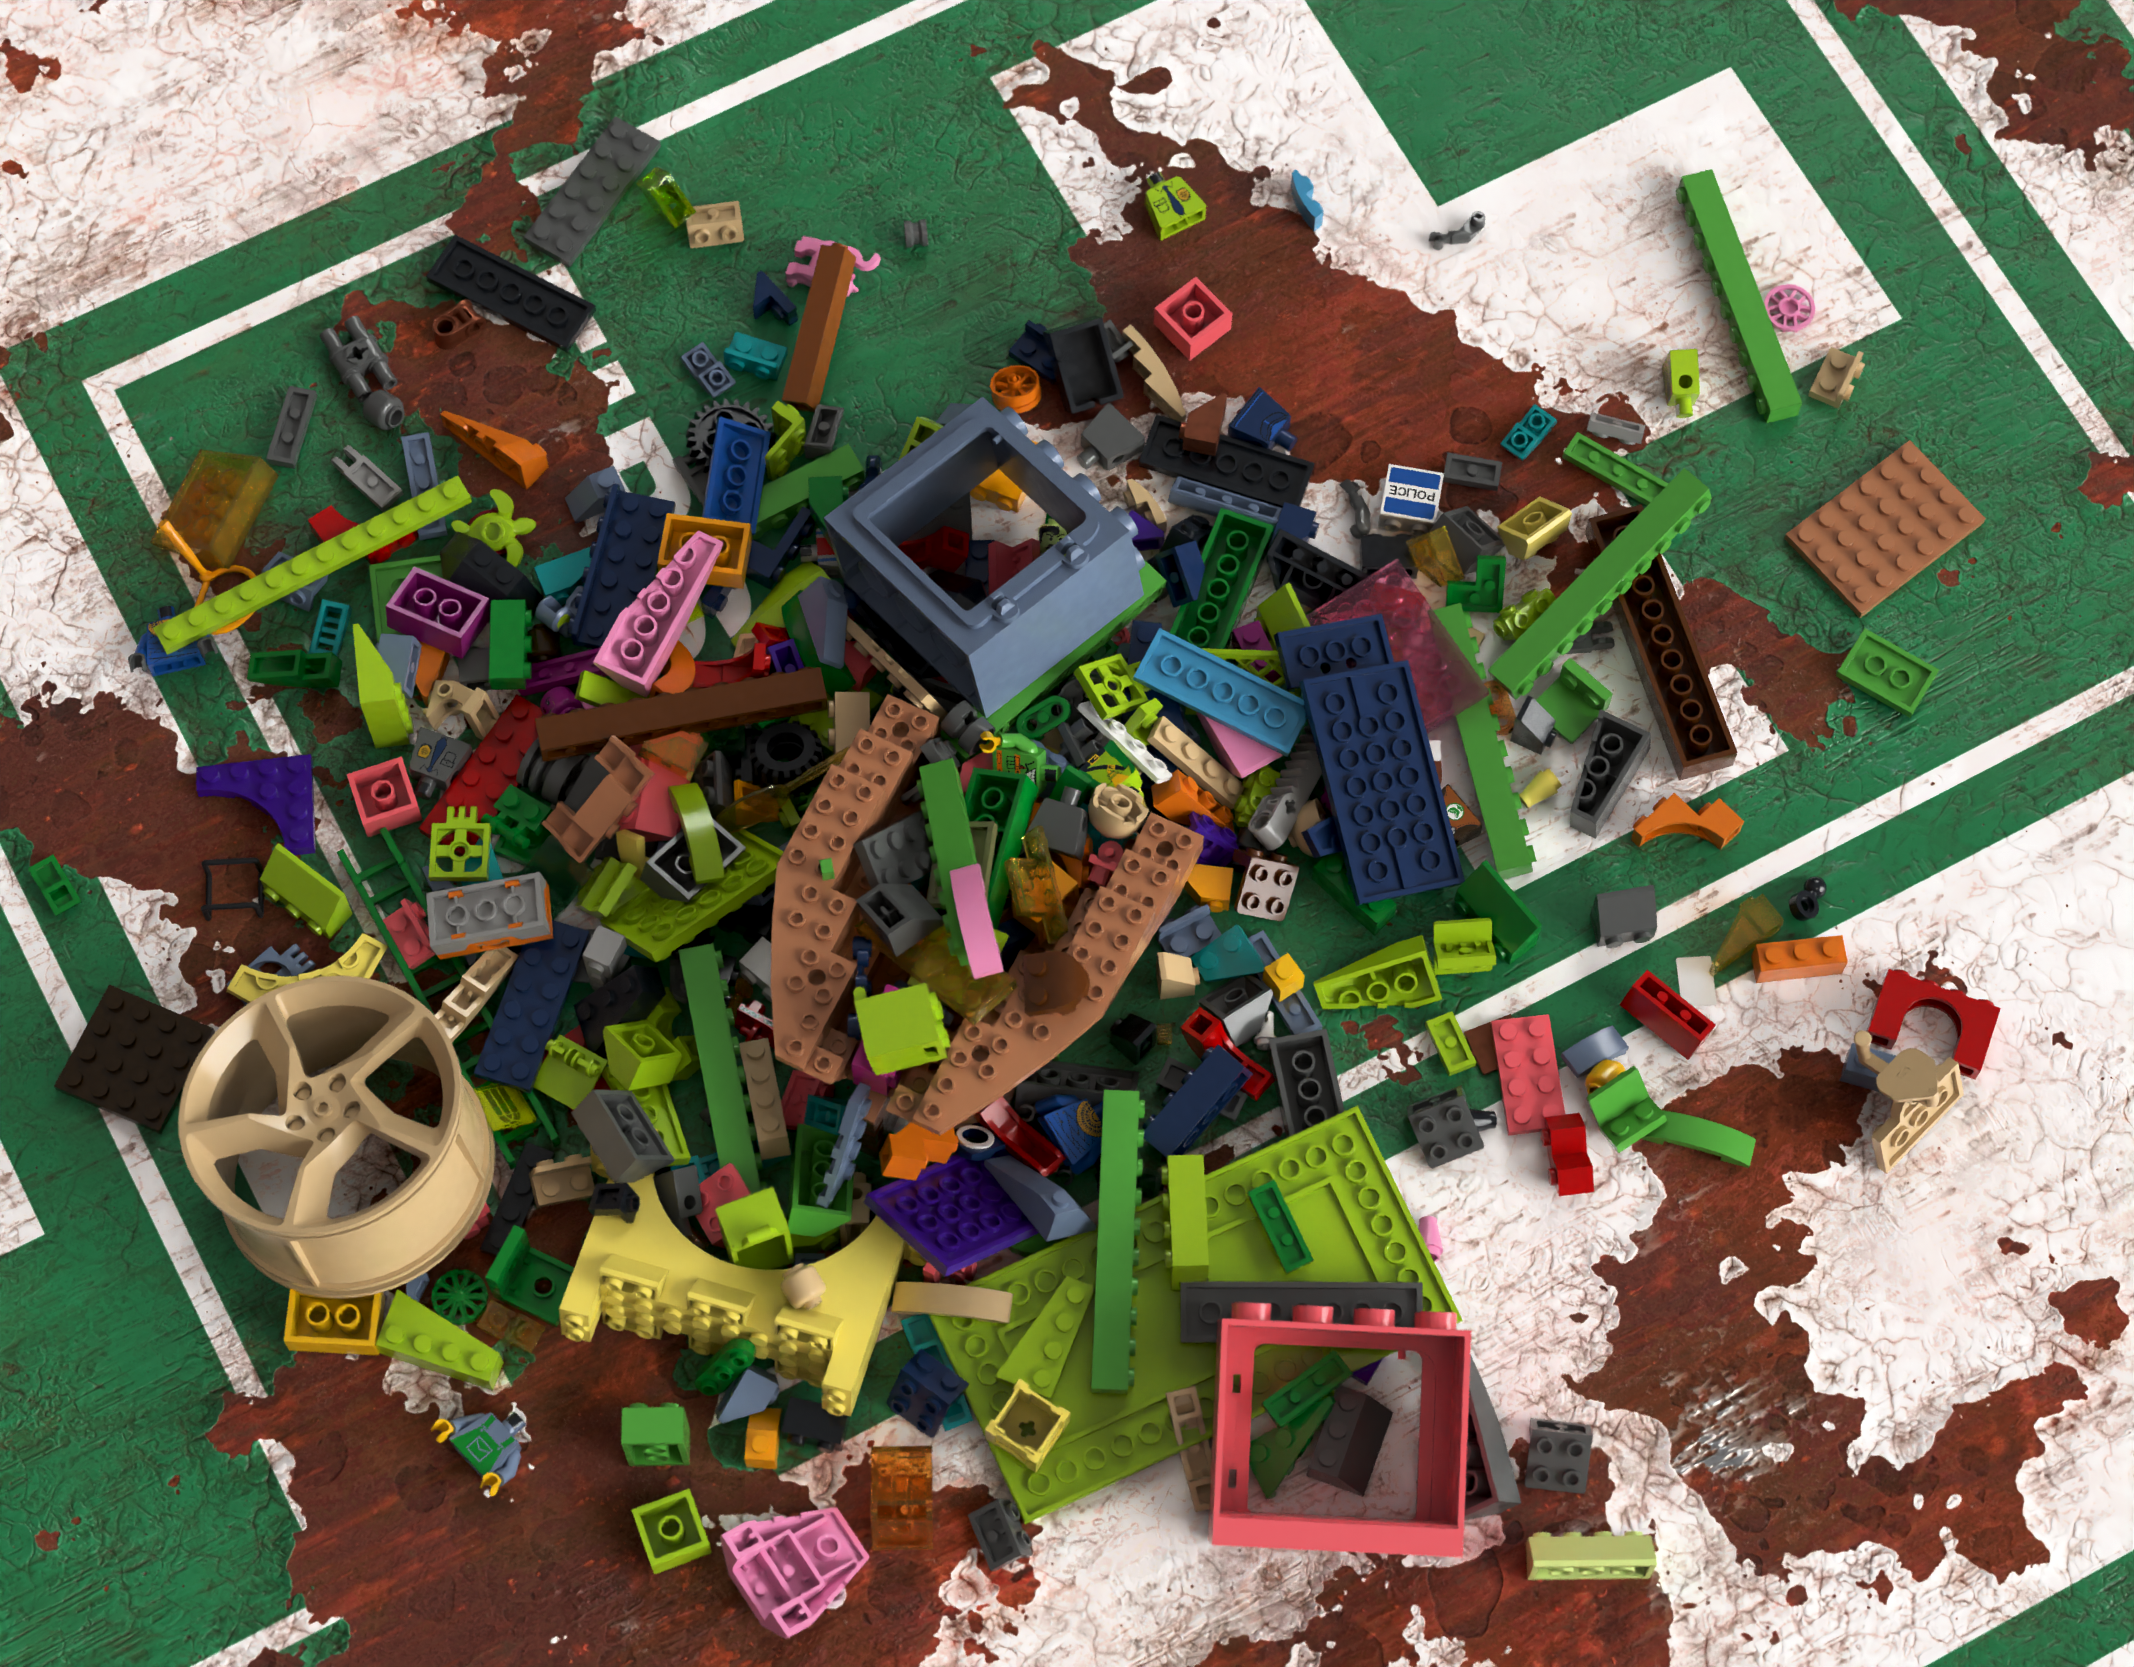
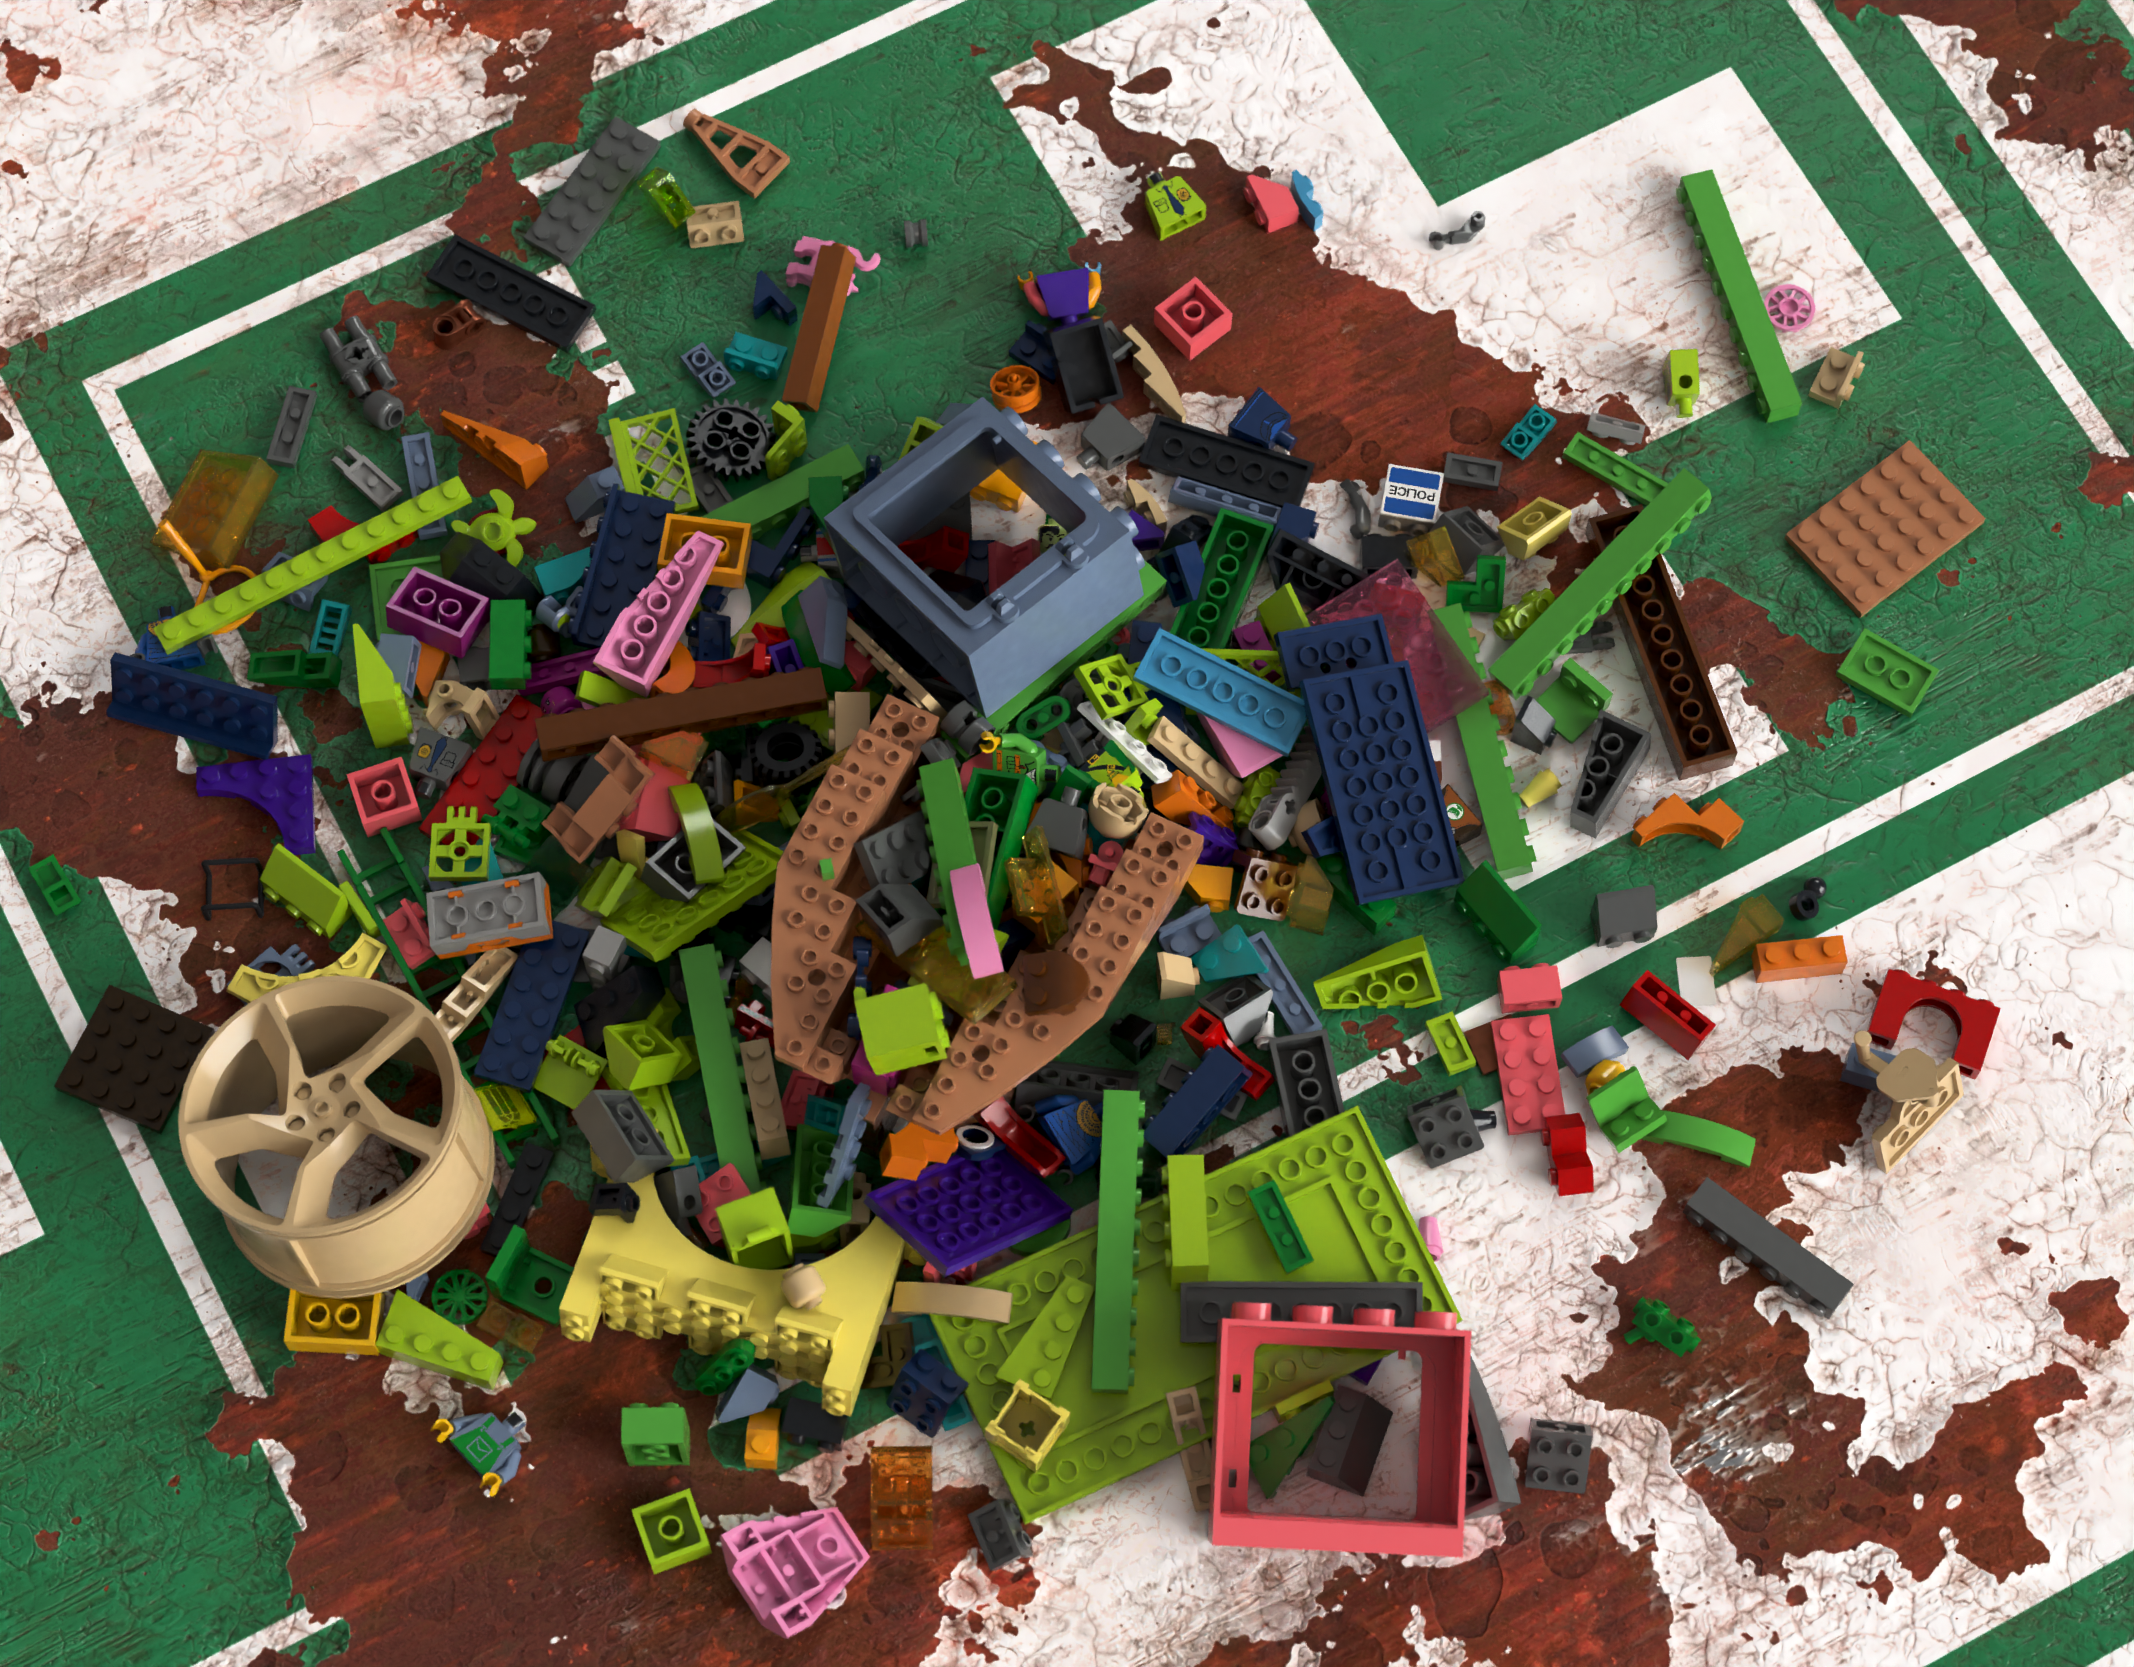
(193, 706): none -> dark blue bracket
(360, 911): none -> lime tile
(562, 1181): tan bracket -> none
(629, 465): none -> lime fence
(709, 636): none -> dark blue bracket
(736, 473): blue slope -> none
(758, 172): none -> nougat plate
(823, 430): dark grey slope -> none
(897, 1350): none -> dark brown plate
(1041, 1200): sand blue wedge -> none
(1063, 293): none -> dark purple torso
(1204, 426): copper slope -> none
(1272, 203): none -> coral slope
(1283, 977): yellow brick -> none
(1307, 1389): green plate -> none
(1311, 898): none -> clear yellow slope
(1463, 946): lime bracket -> none
(1529, 988): none -> coral brick
(1590, 1556): yellowish green slope -> none
(1657, 1323): none -> green brick
(1767, 1248): none -> dark grey brick

